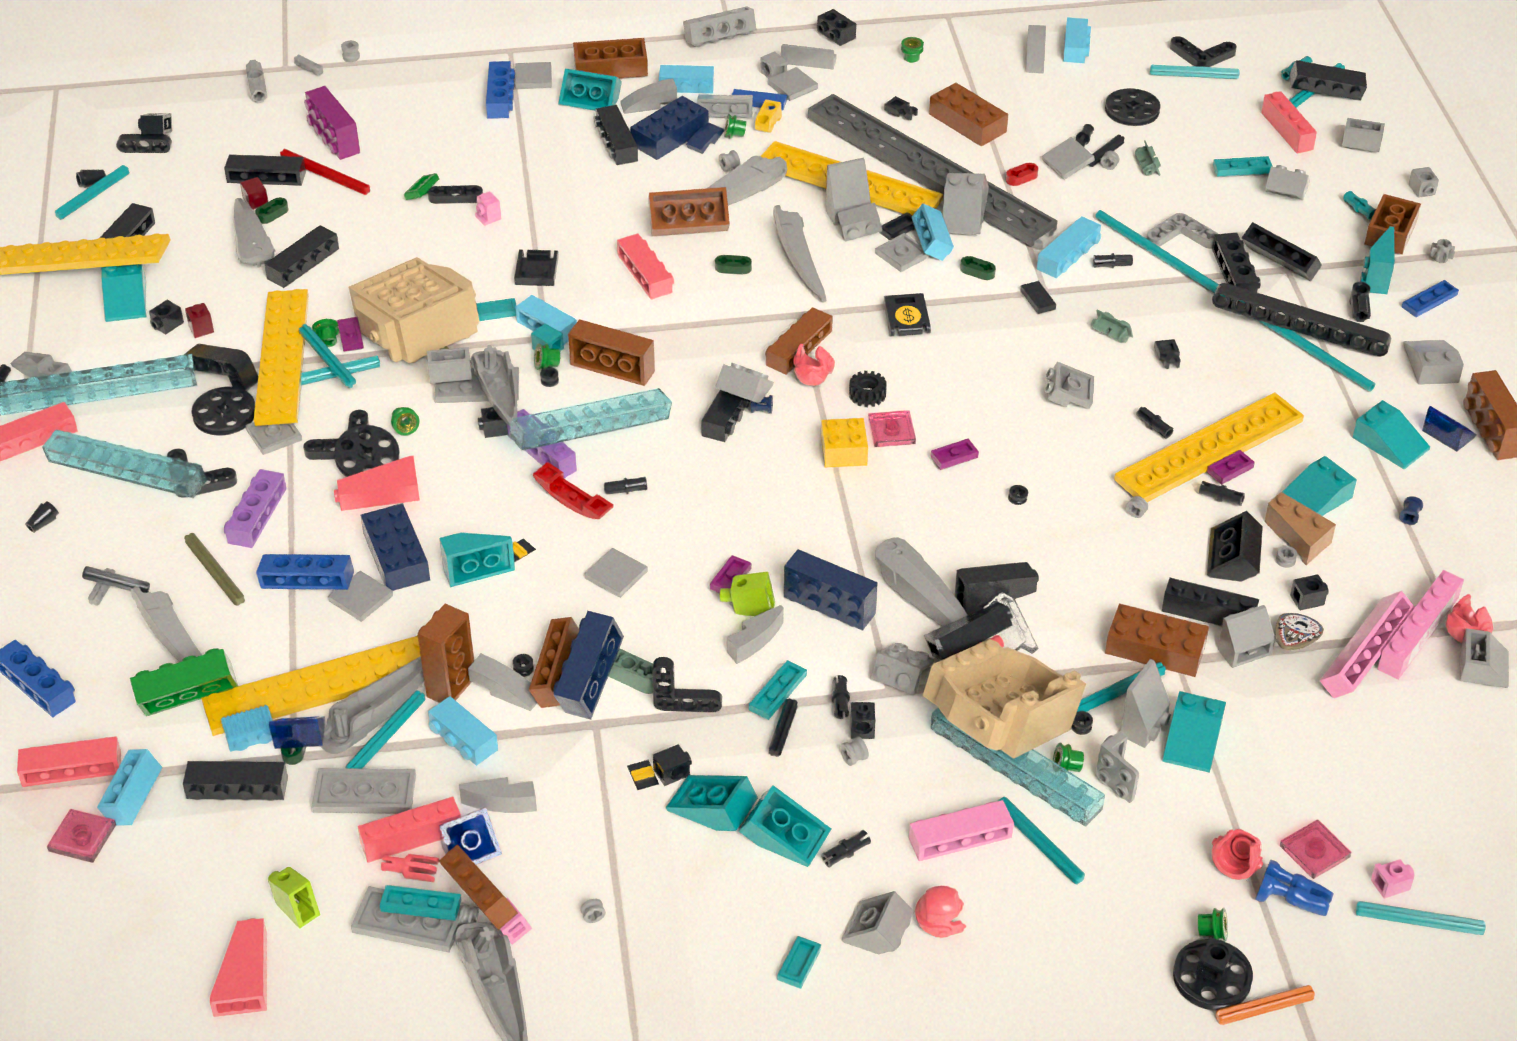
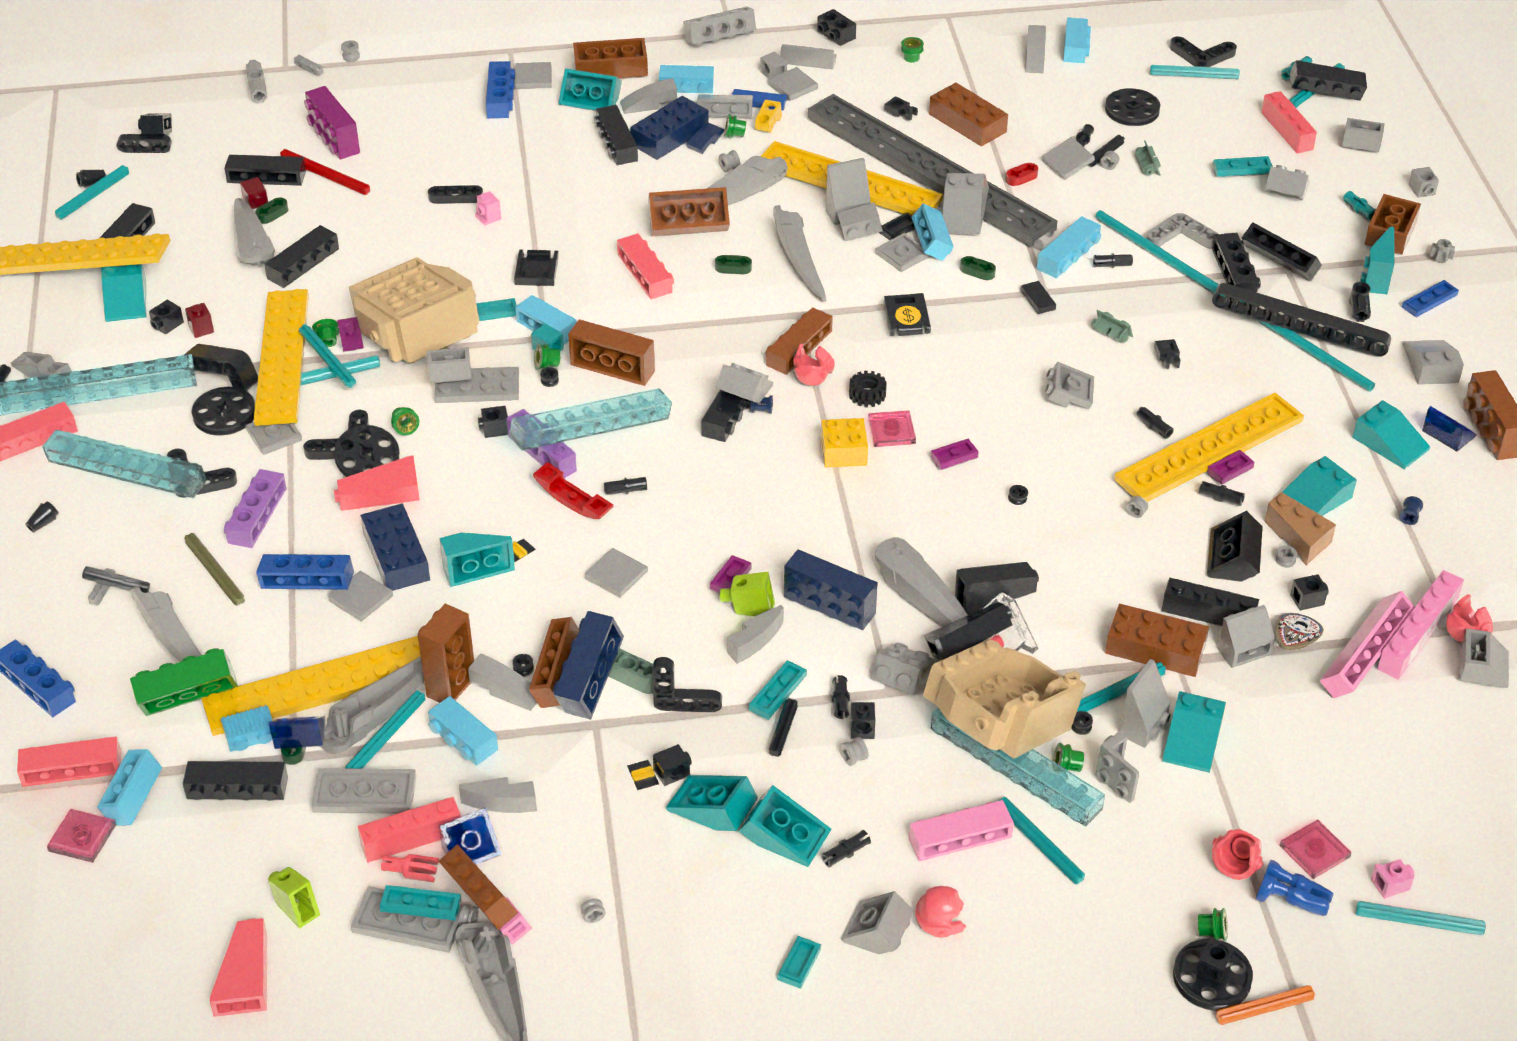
(421, 186): green plate -> none
(497, 380): light grey piece -> none

